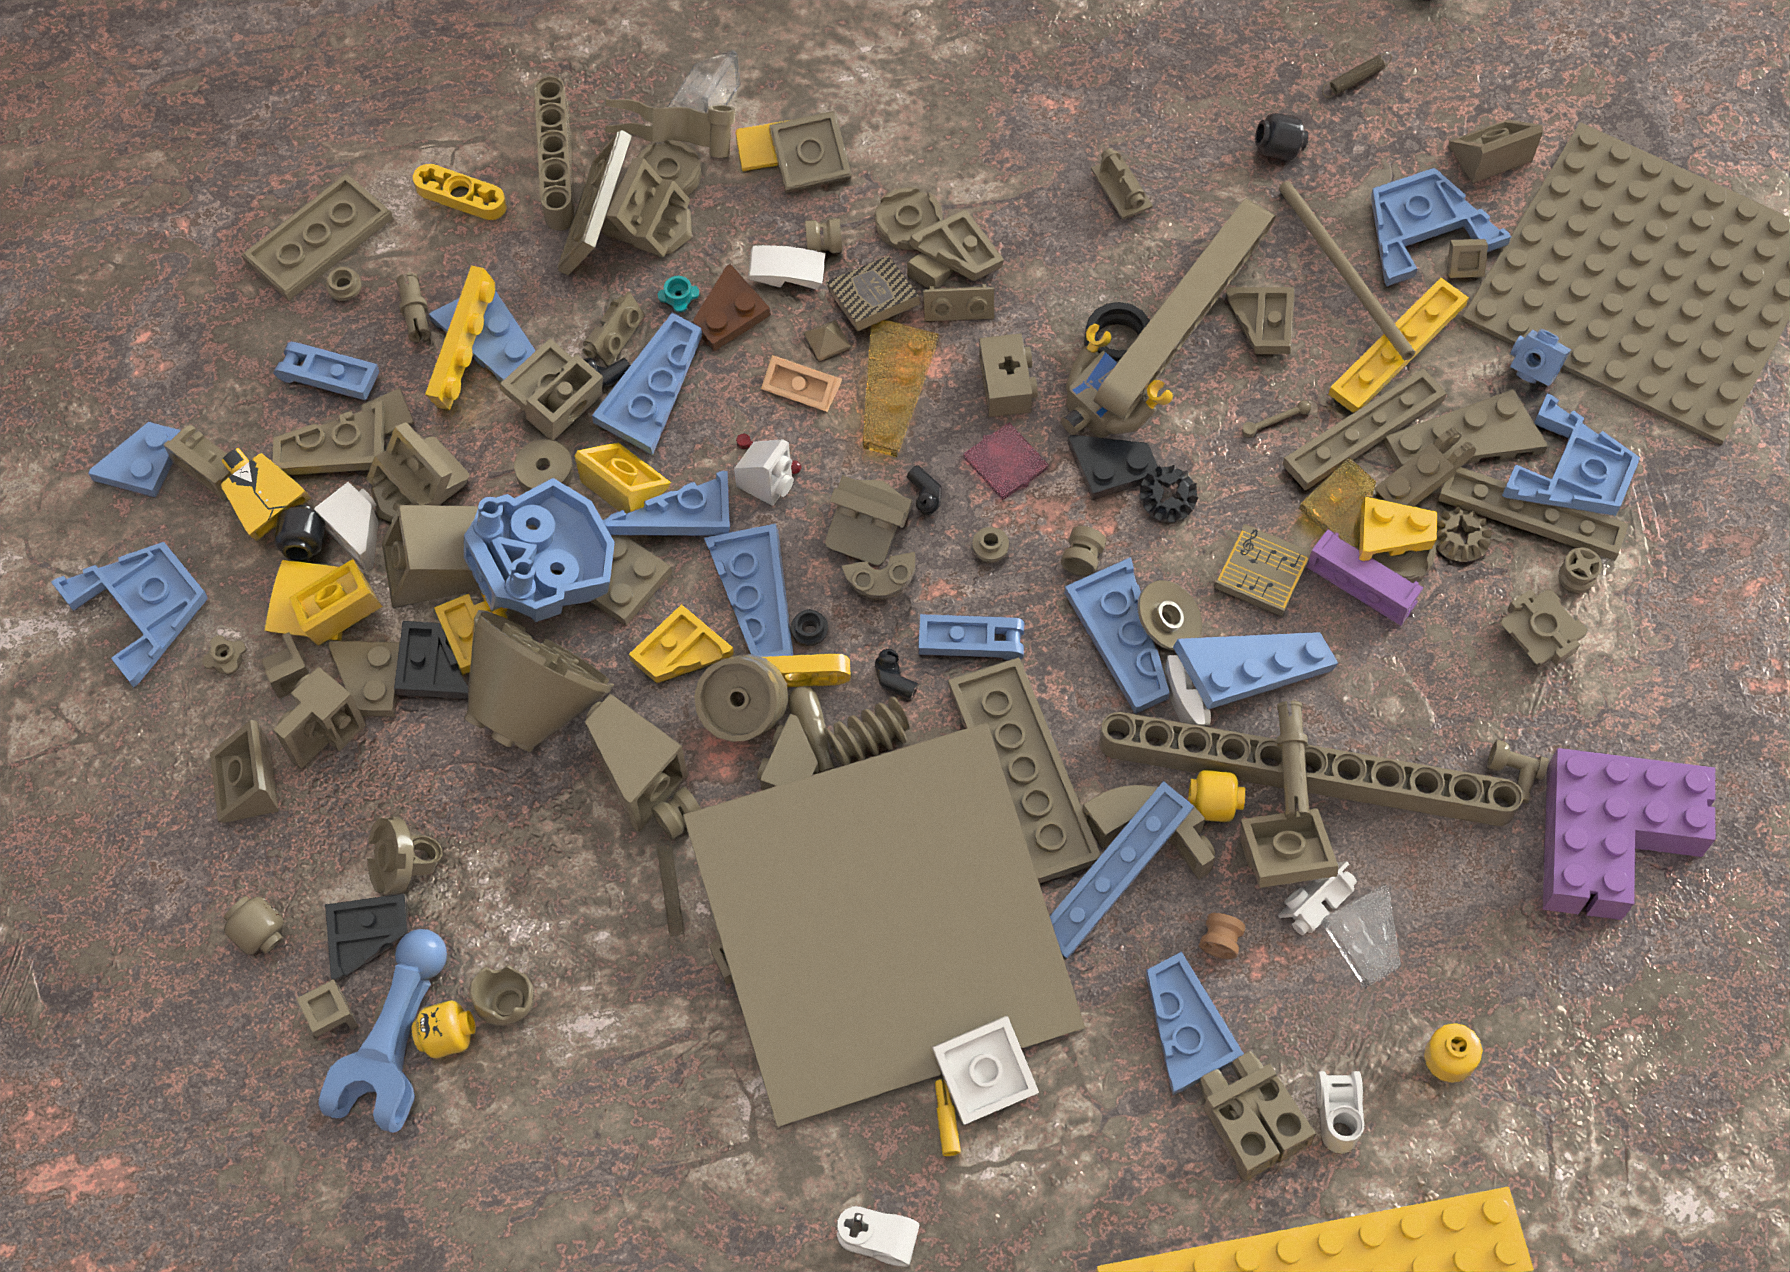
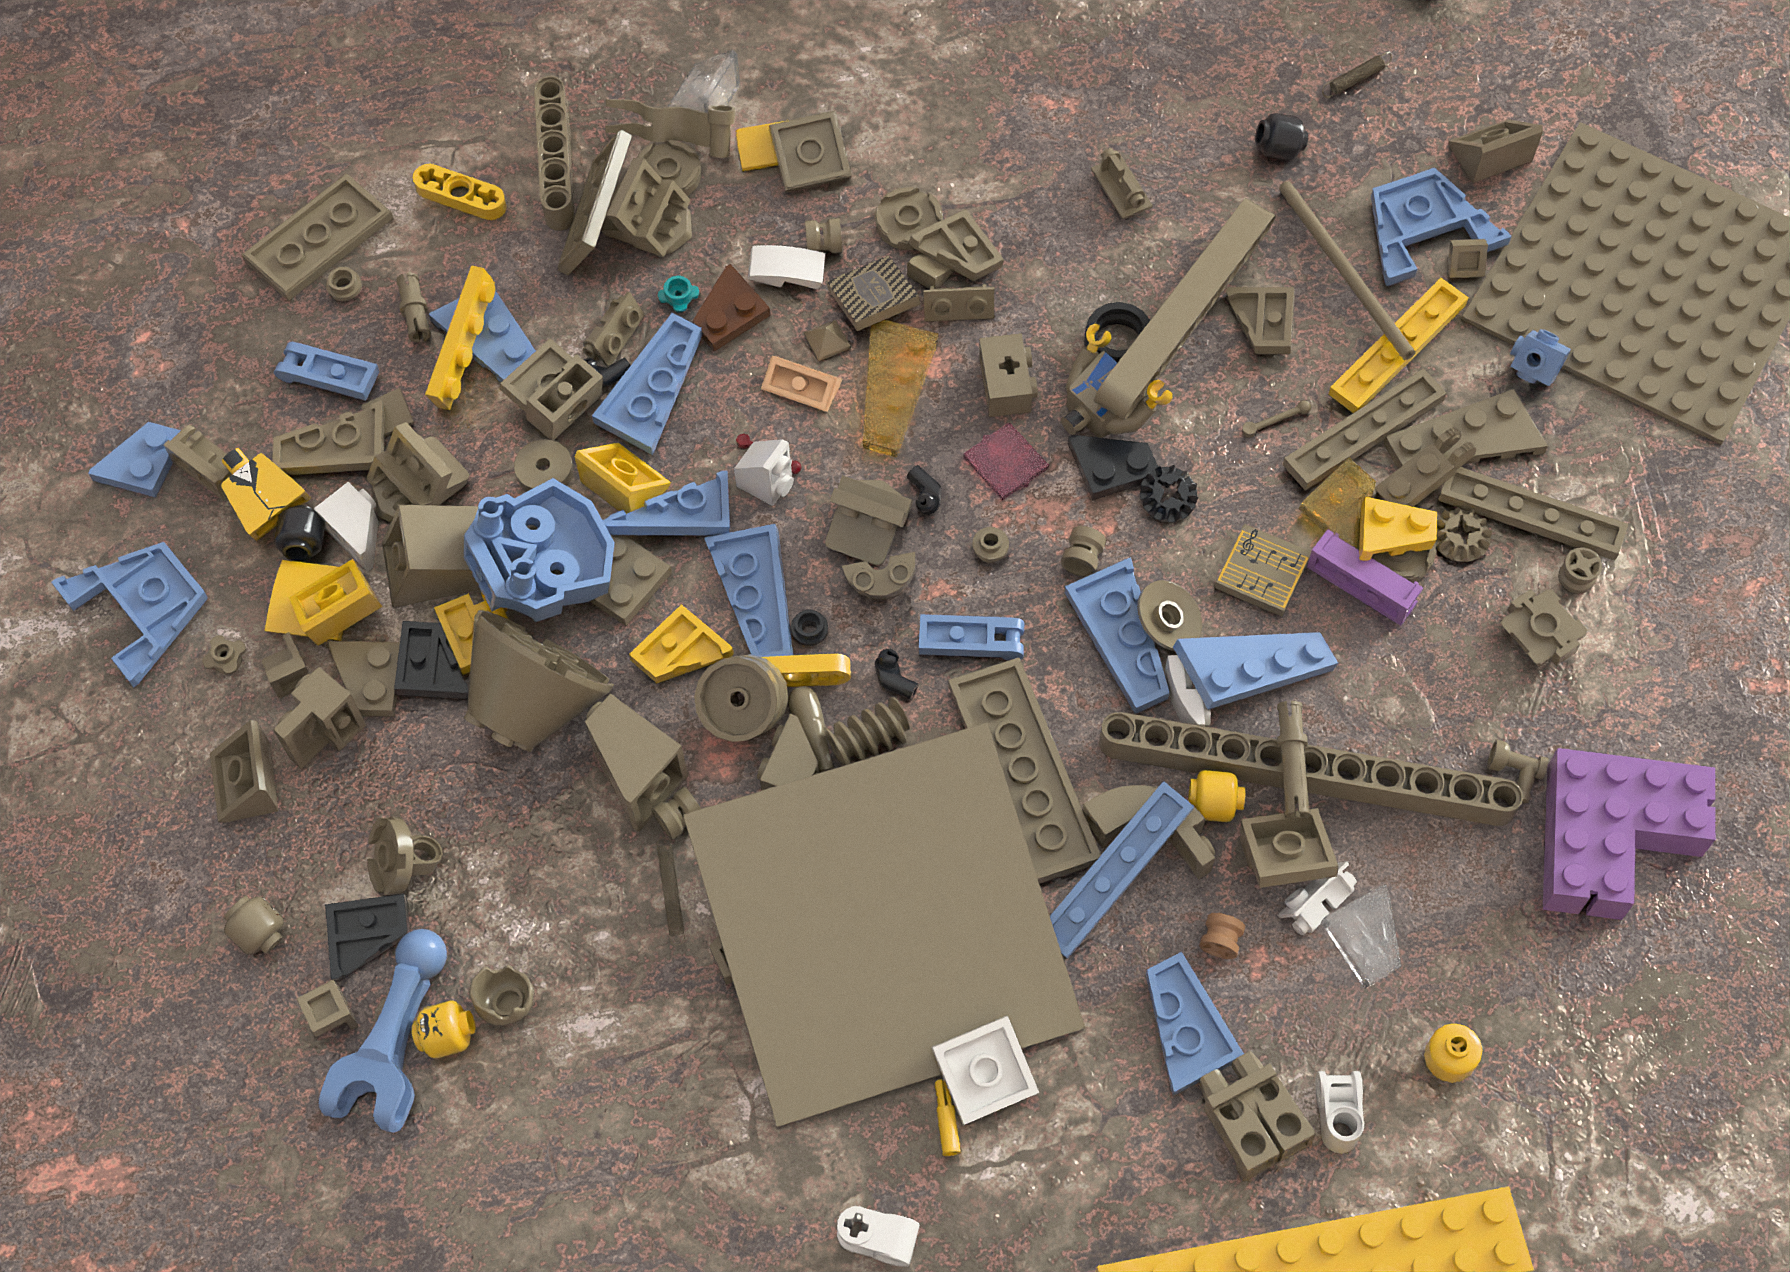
(1590, 473): medium blue wing -> none

